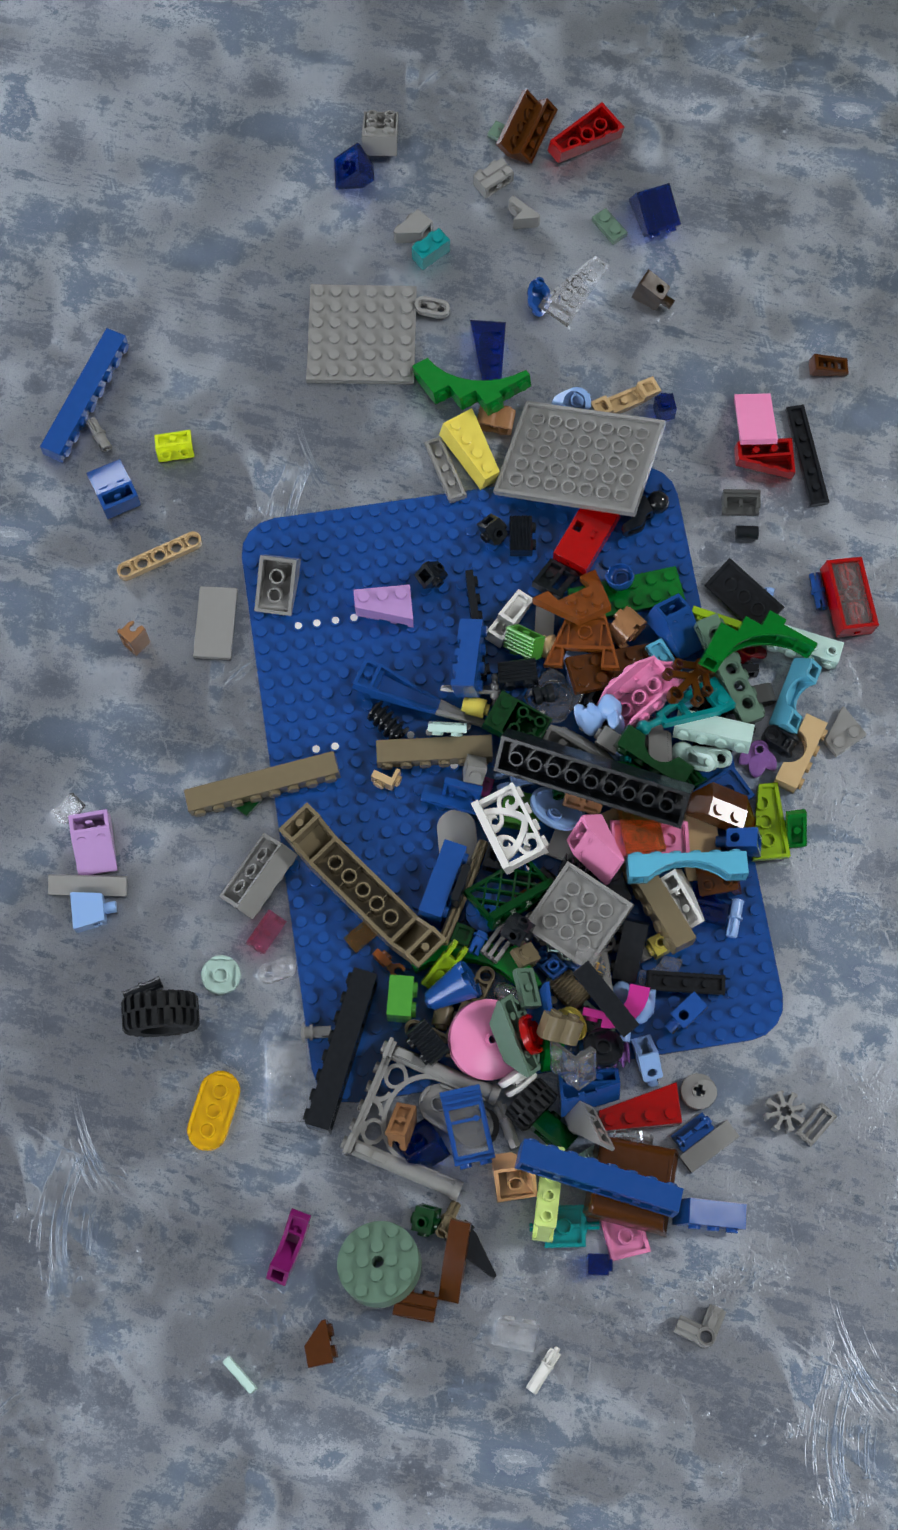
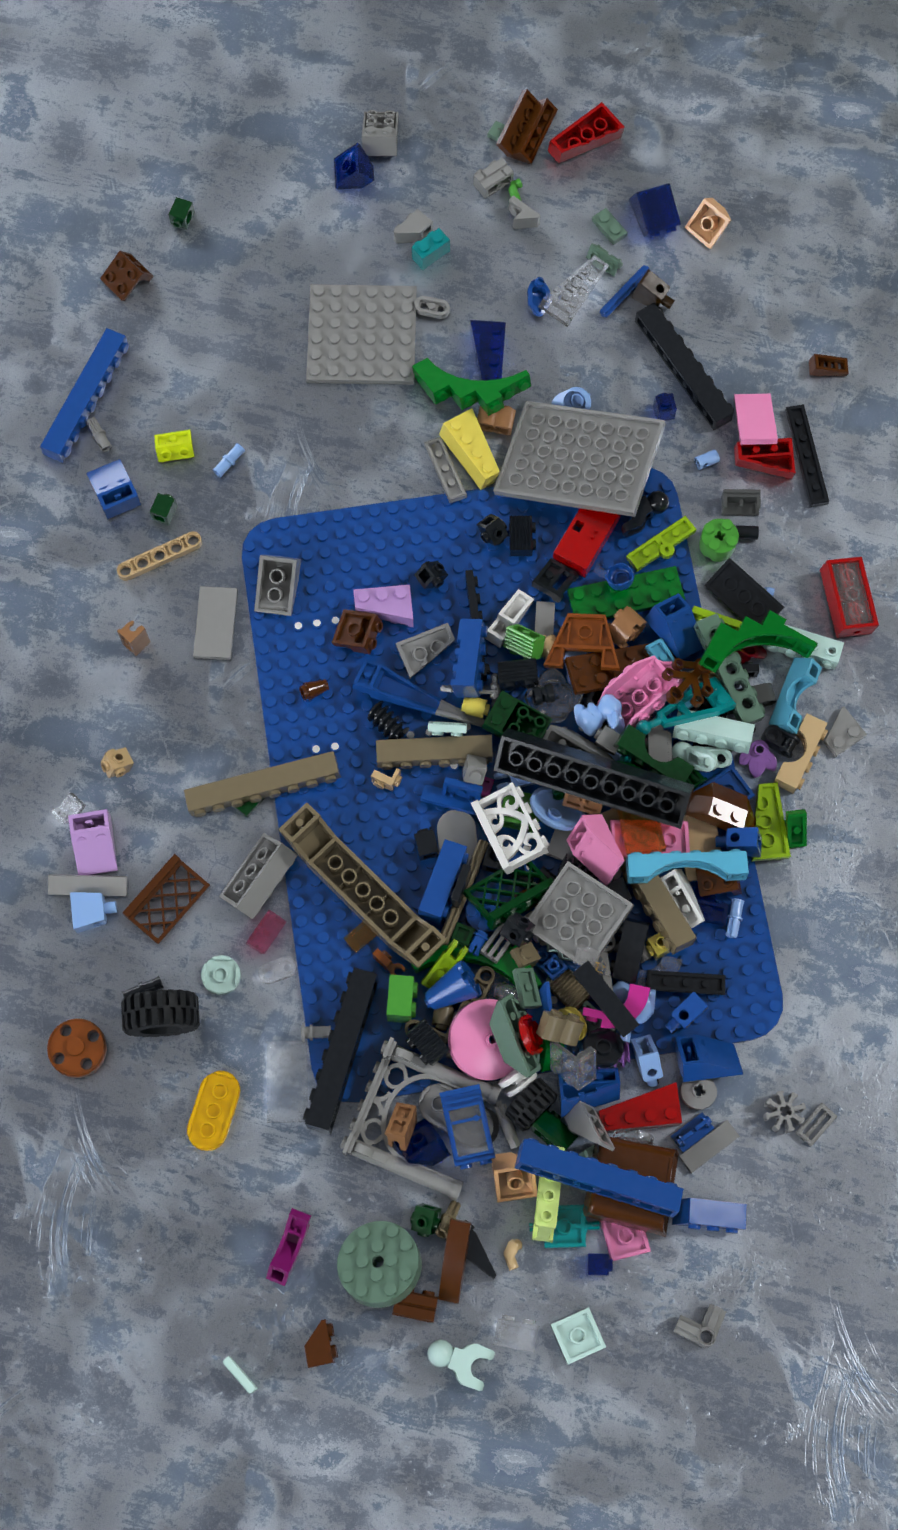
(77, 1048): none -> dark orange piece
(116, 762): none -> tan brick
(125, 274): none -> reddish brown bracket
(153, 887): none -> reddish brown fence
(163, 508): none -> dark green brick
(181, 213): none -> dark green brick
(228, 460): none -> light blue pin
(312, 689): none -> reddish brown cone
(357, 631): none -> reddish brown plate
(424, 647): none -> light grey wing
(426, 844): none -> black brick
(459, 1360): none -> light aqua piece
(510, 1252): none -> tan arm
(513, 188): none -> bright green arm
(543, 1370): white piece -> none
(578, 1335): none -> light aqua plate
(581, 605): dark orange wing -> none
(613, 262): none -> sand green hinge
(623, 293): none -> blue axle
(629, 398): tan slope -> none
(661, 544): none -> lime hinge
(684, 366): none -> black brick
(705, 1058): none -> blue slope
(707, 459): none -> light blue piece
(708, 222): none -> light nougat slope
(718, 539): none -> bright green brick
(818, 591): blue pin -> none

